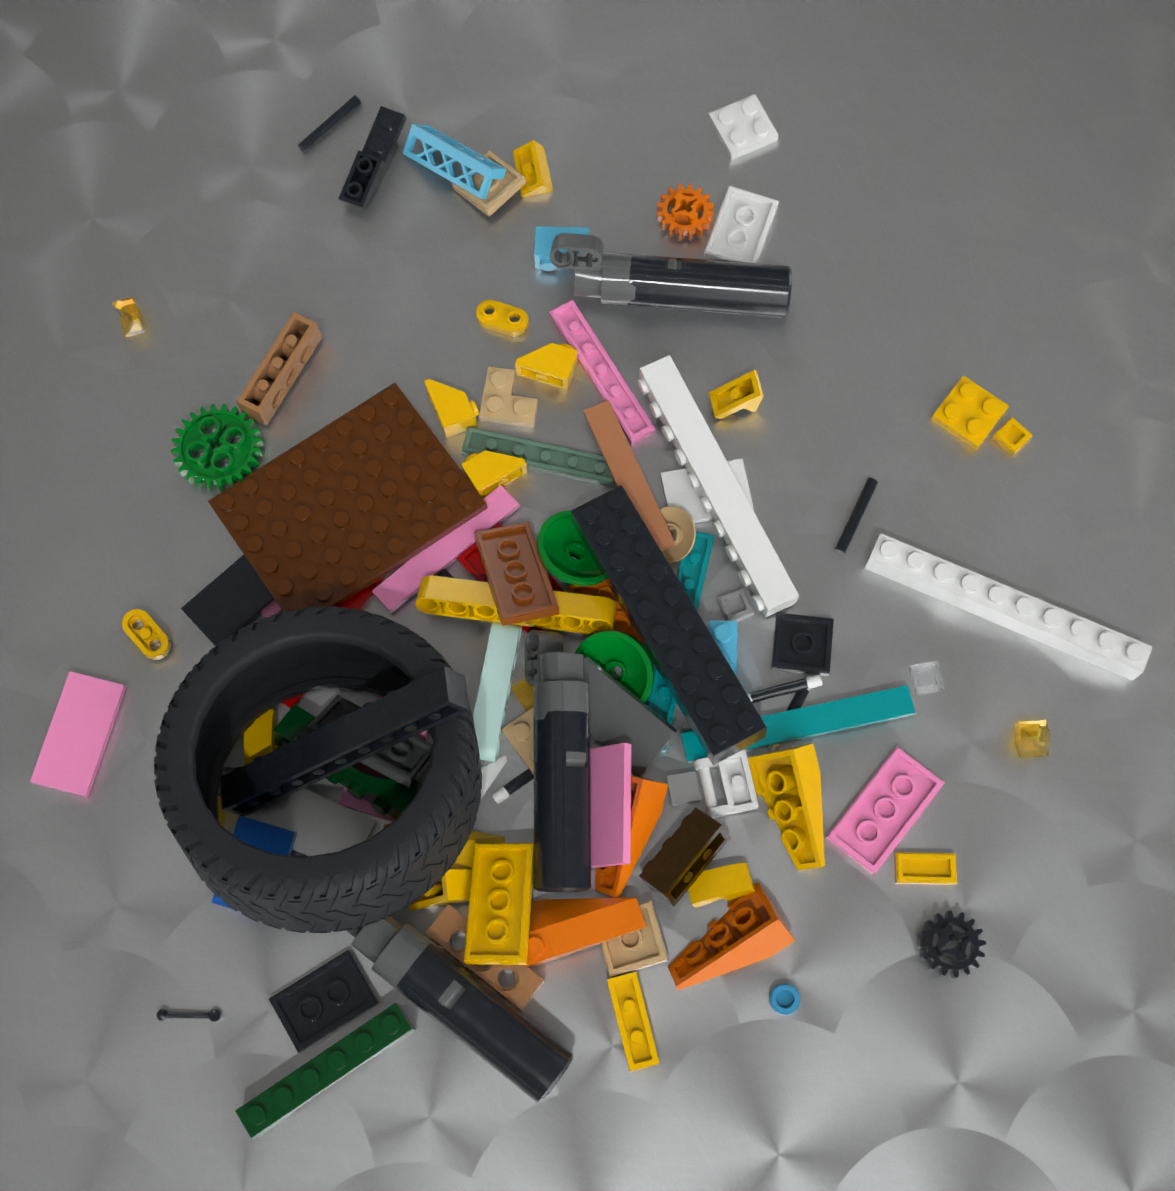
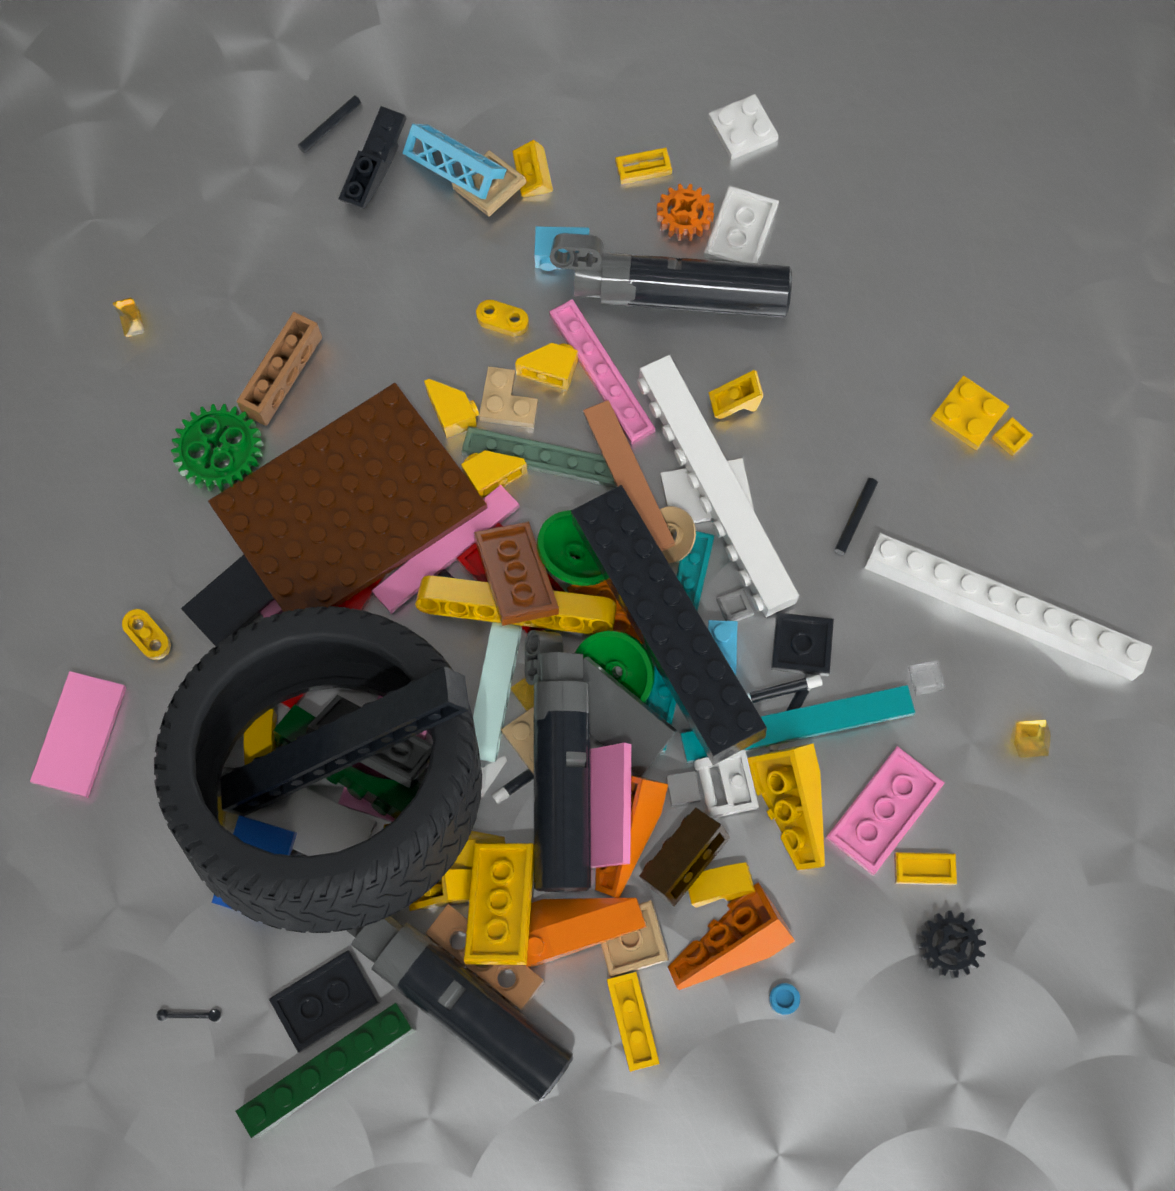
(643, 170): none -> yellow tile

